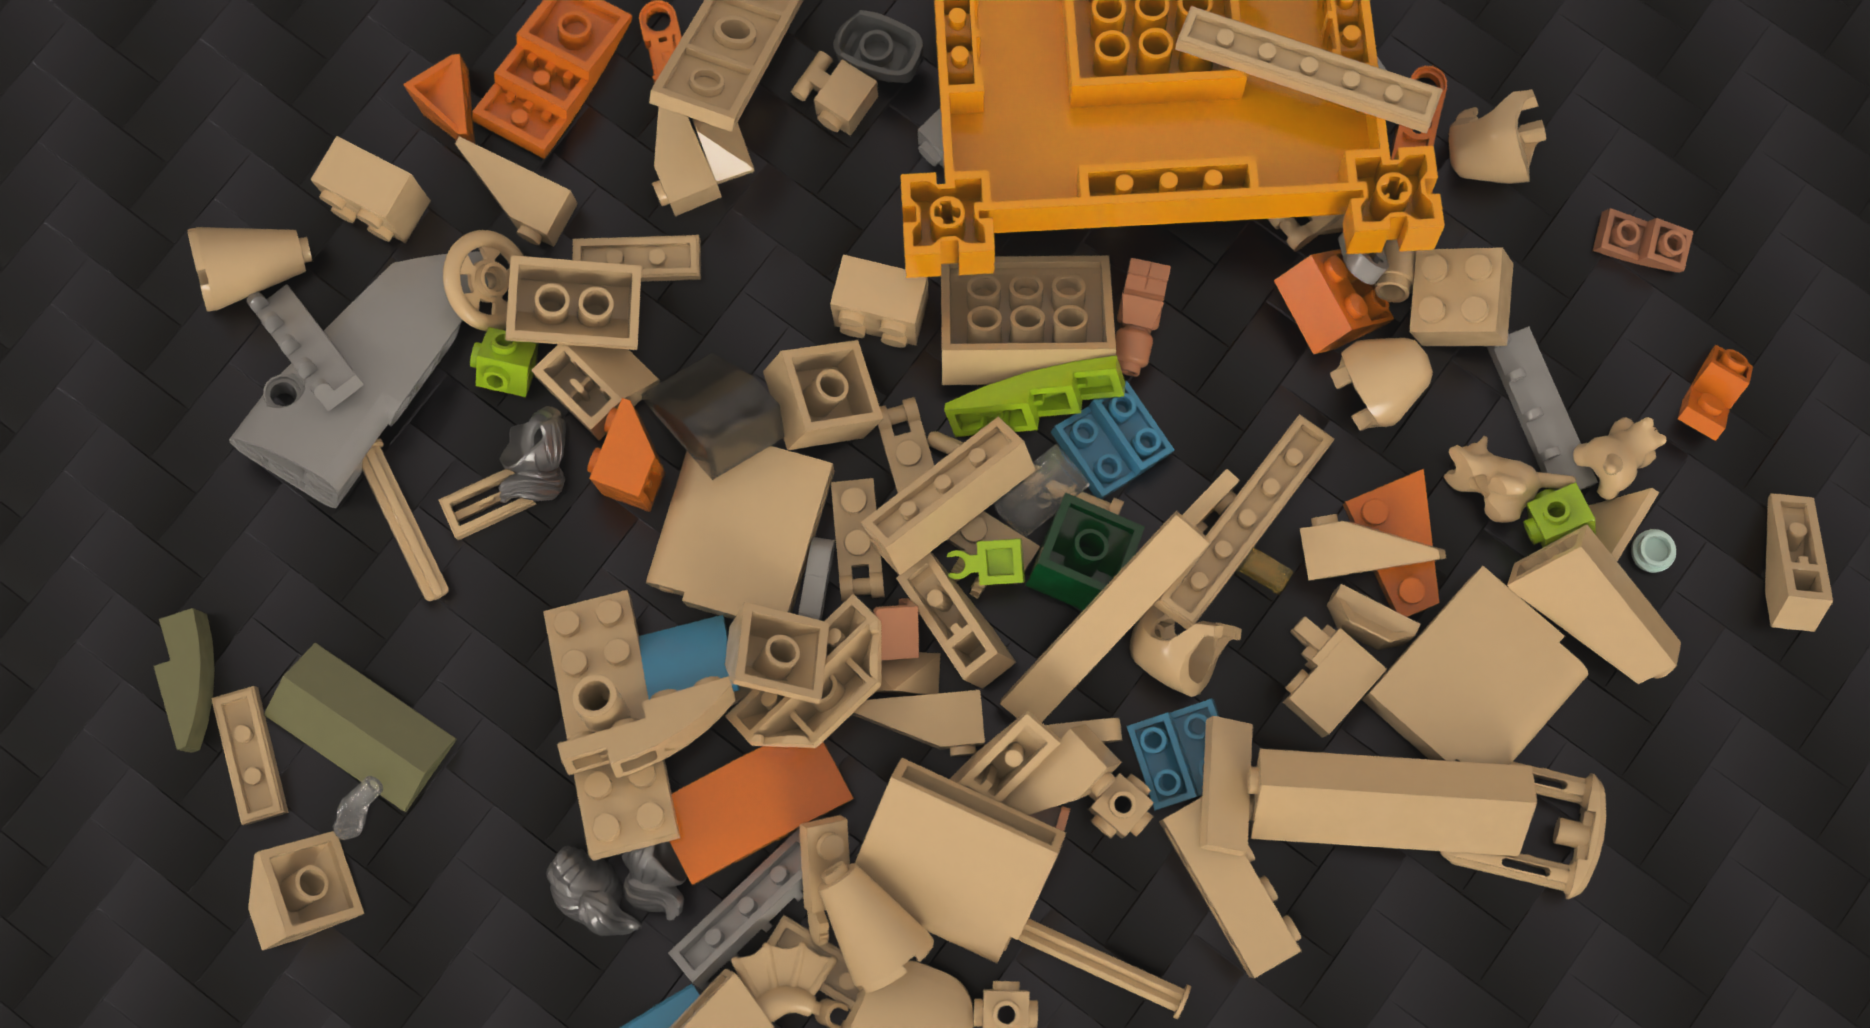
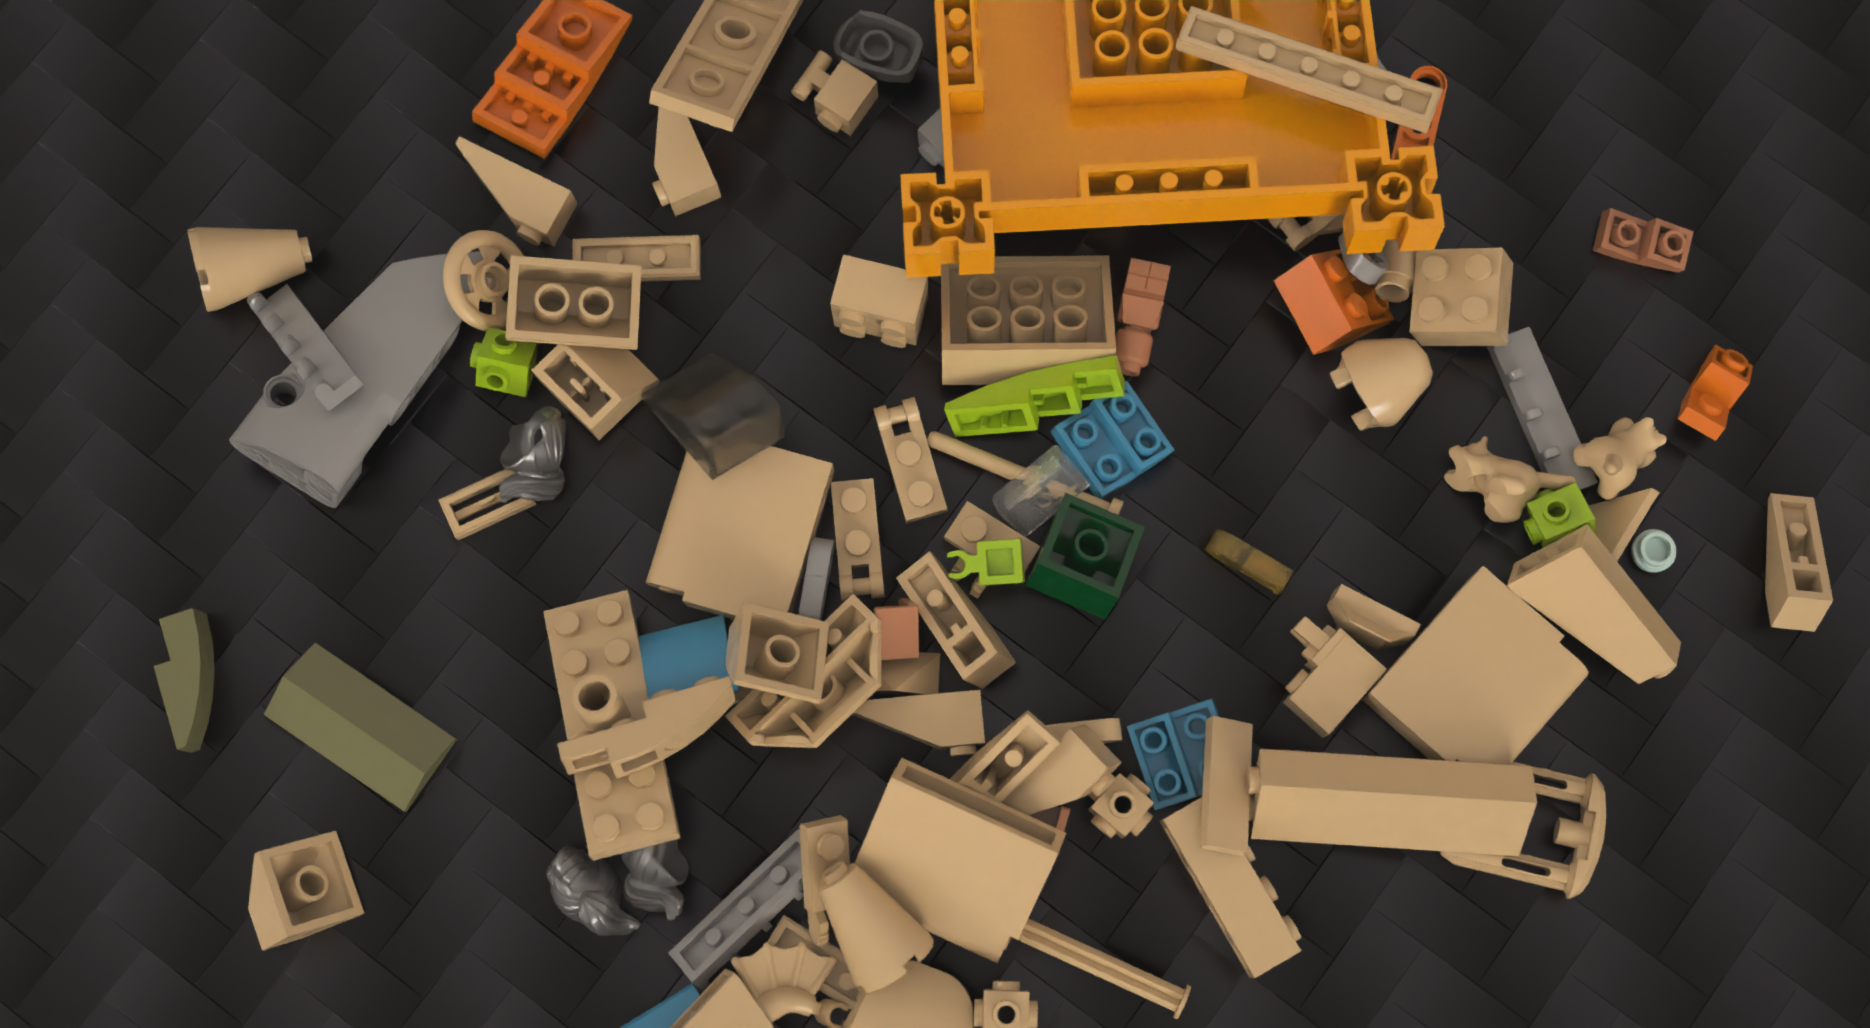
(249, 755): tan tile -> none
(354, 808): clear arm -> none
(370, 190): tan brick -> none
(403, 524): tan axle -> none
(445, 96): orange slope -> none
(627, 462): orange slope -> none
(660, 43): orange piece -> none
(724, 151): tan slope -> none
(753, 805): orange slope -> none
(823, 394): tan brick -> none
(949, 495): tan brick -> none
(1106, 618): tan tile -> none
(1181, 660): tan piece -> none
(1215, 498): tan plate -> none
(1245, 521): tan tile -> none
(1352, 548): tan slope -> none
(1401, 511): orange wing -> none
(1493, 145): tan piece -> none

